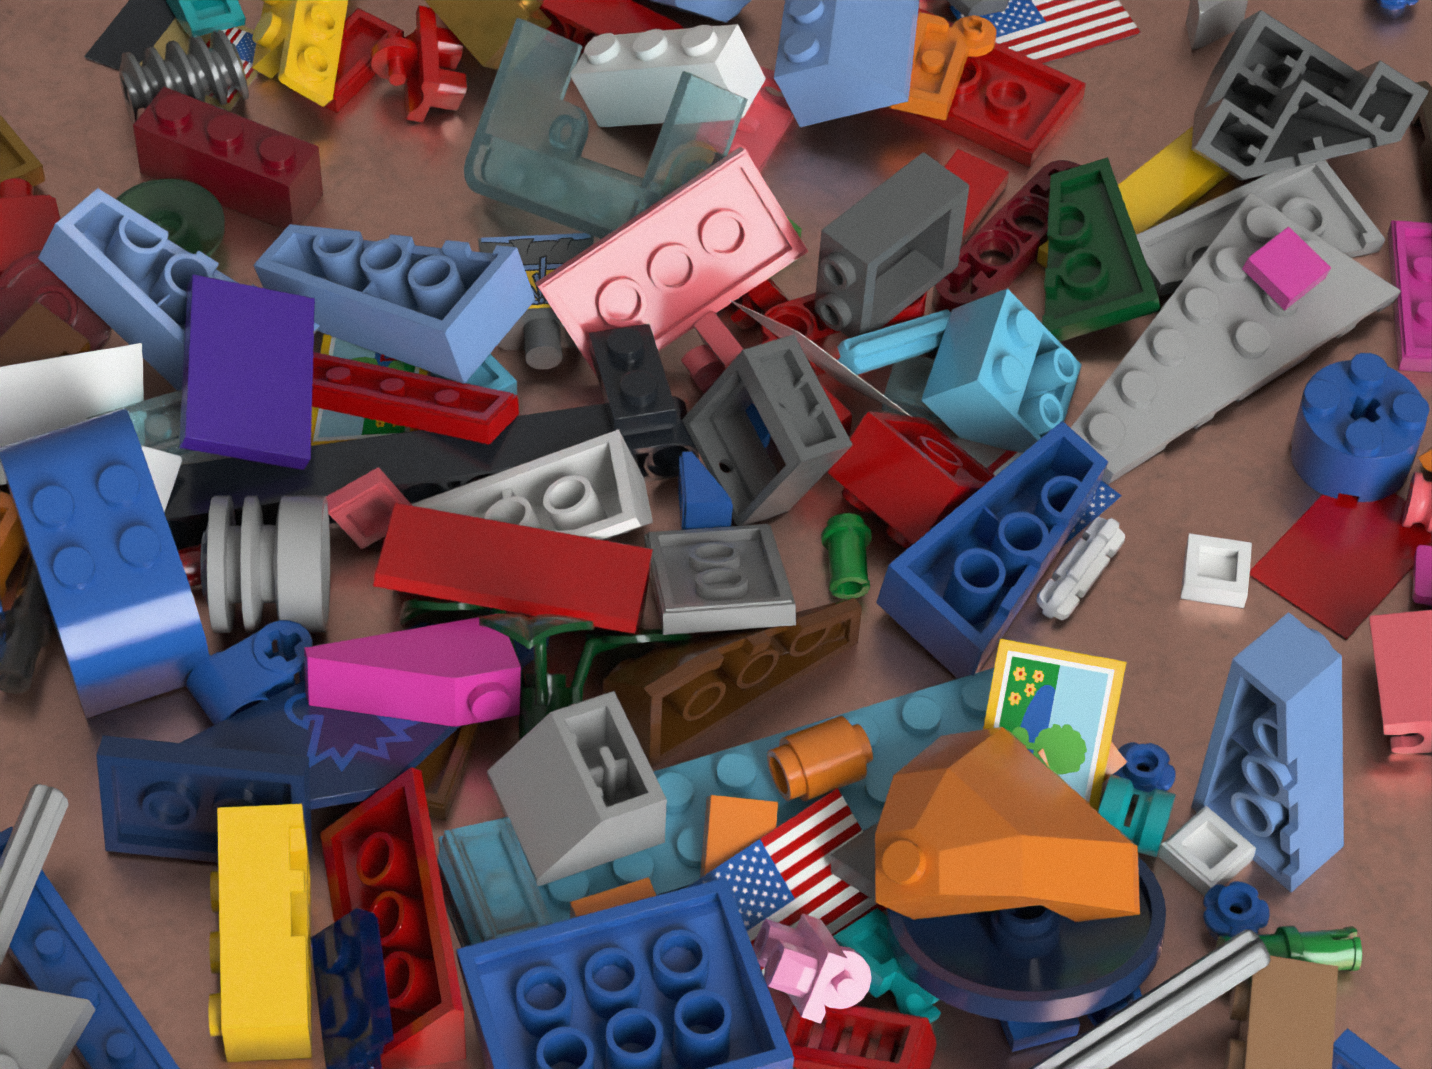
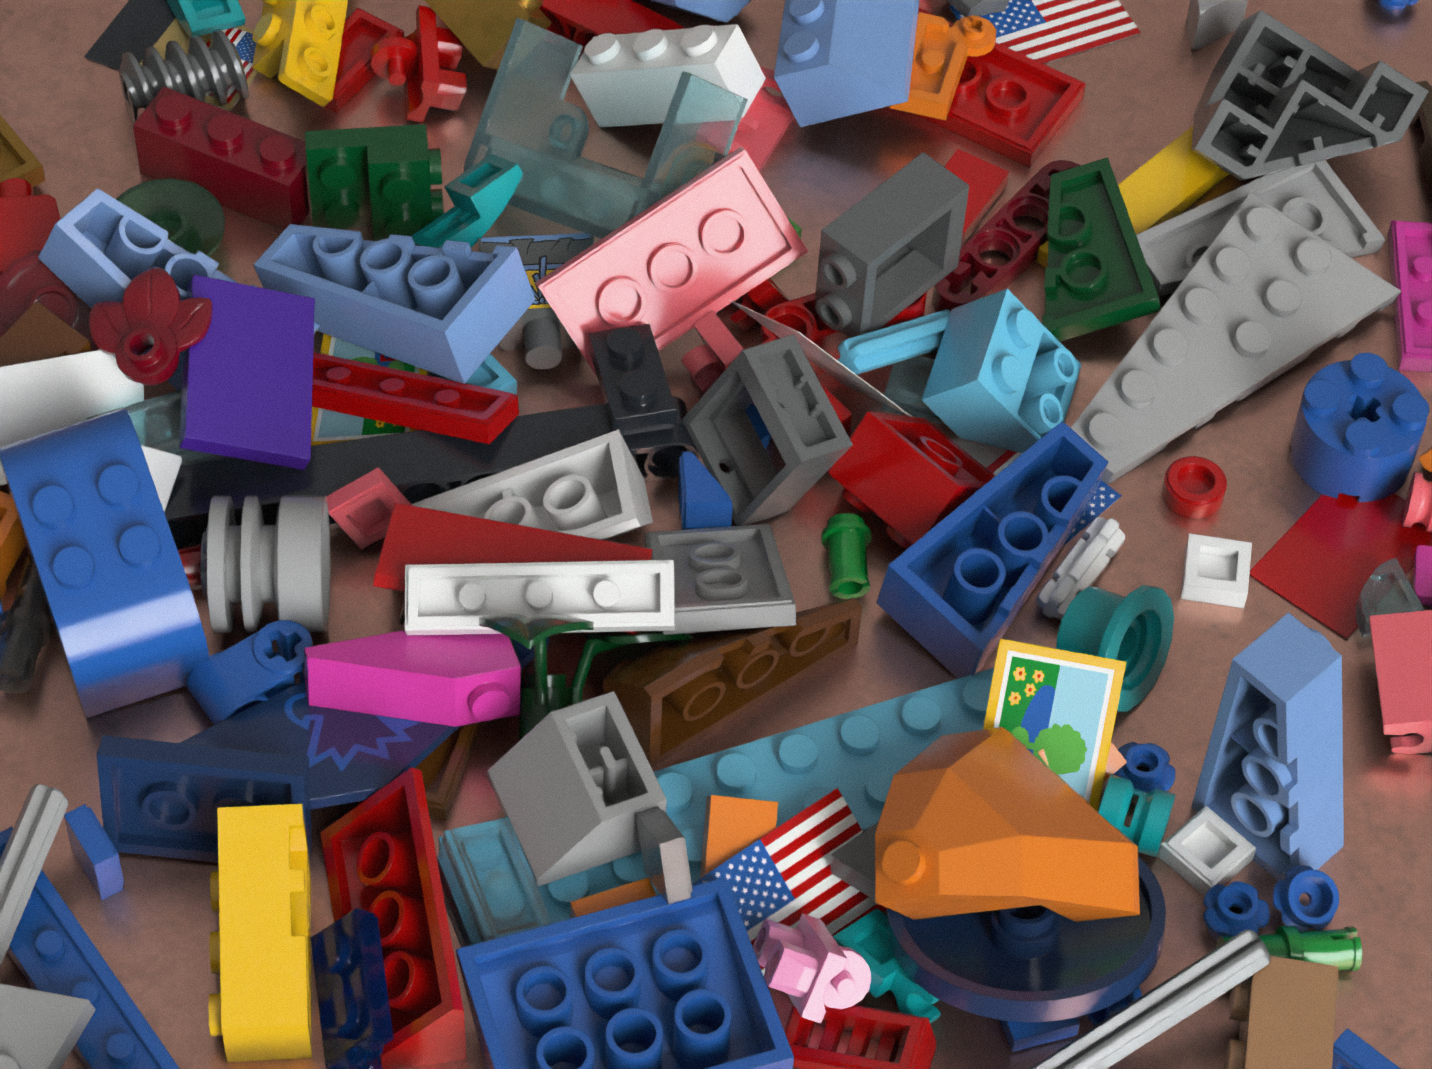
(94, 851): none -> blue tile
(149, 319): none -> dark red plate
(374, 179): none -> dark green plate
(478, 201): none -> teal slope
(609, 593): none -> white tile
(664, 855): none -> dark grey tile
(820, 759): orange brick -> none
(1122, 629): none -> teal piece
(1194, 487): none -> red tile
(1286, 268): dark pink tile -> none
(1322, 898): none -> blue plate
(1385, 593): none -> clear light blue tile

